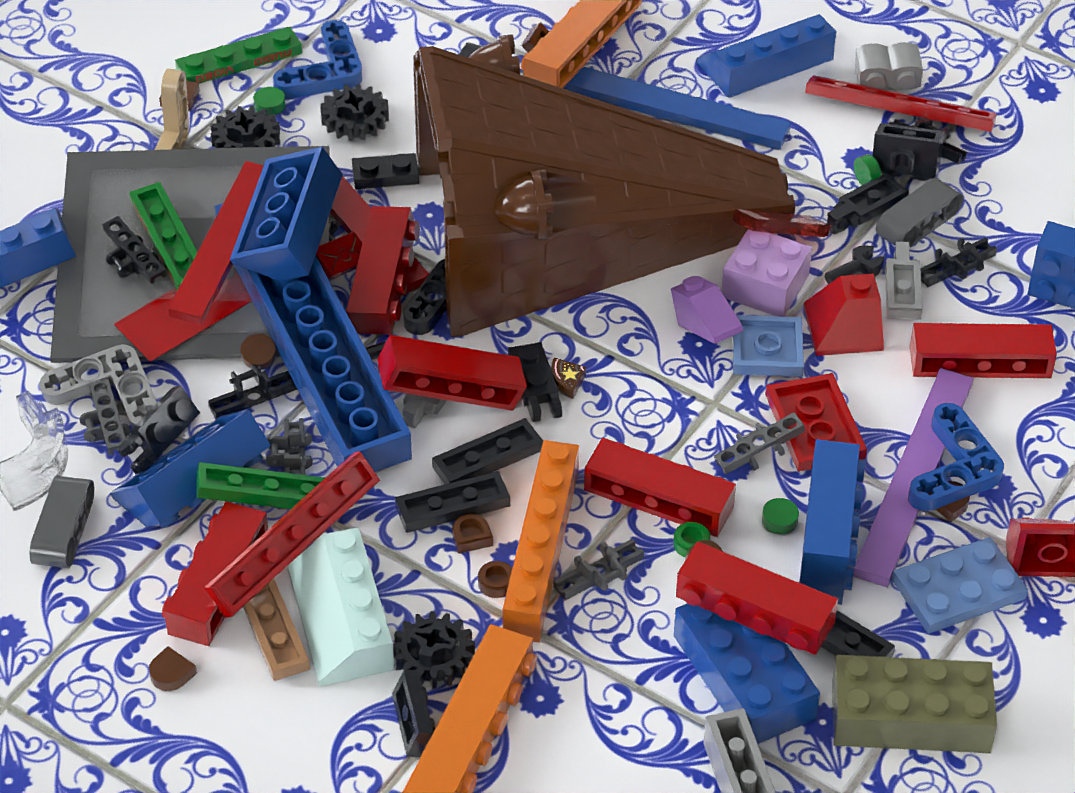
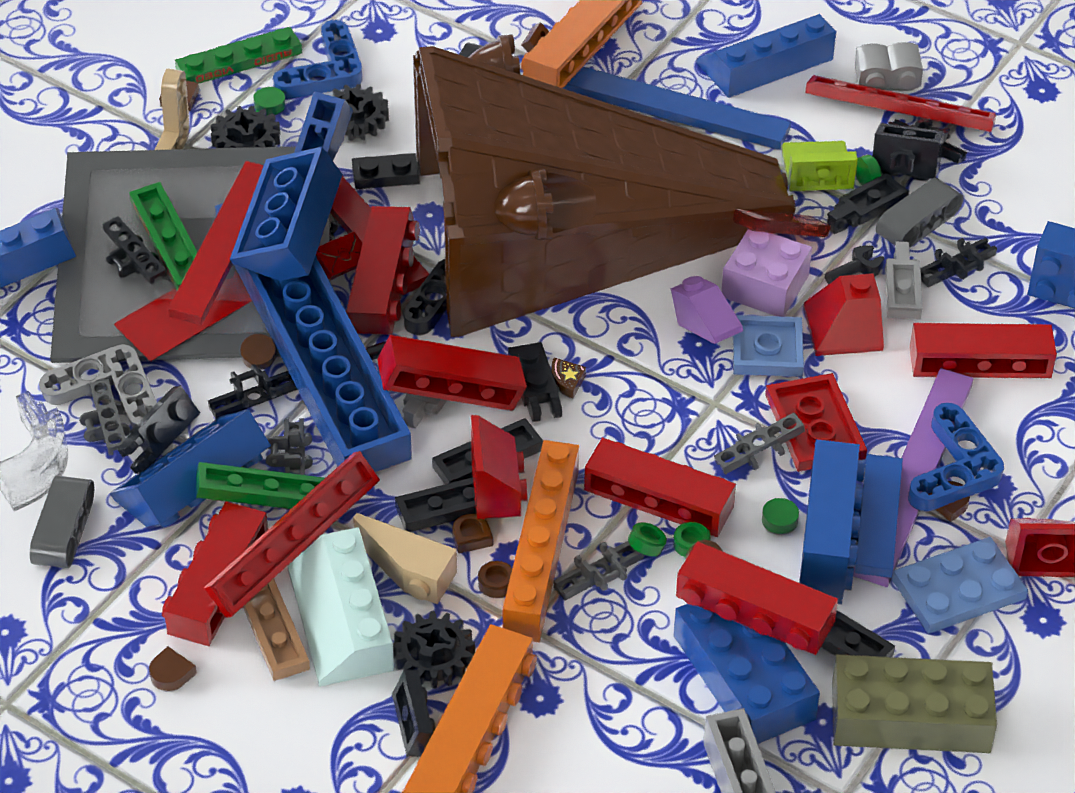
(325, 124): none -> blue slope
(410, 560): none -> tan slope
(496, 471): none -> red slope
(647, 539): none -> green tile
(819, 165): none -> lime bracket
(879, 516): none -> blue tile

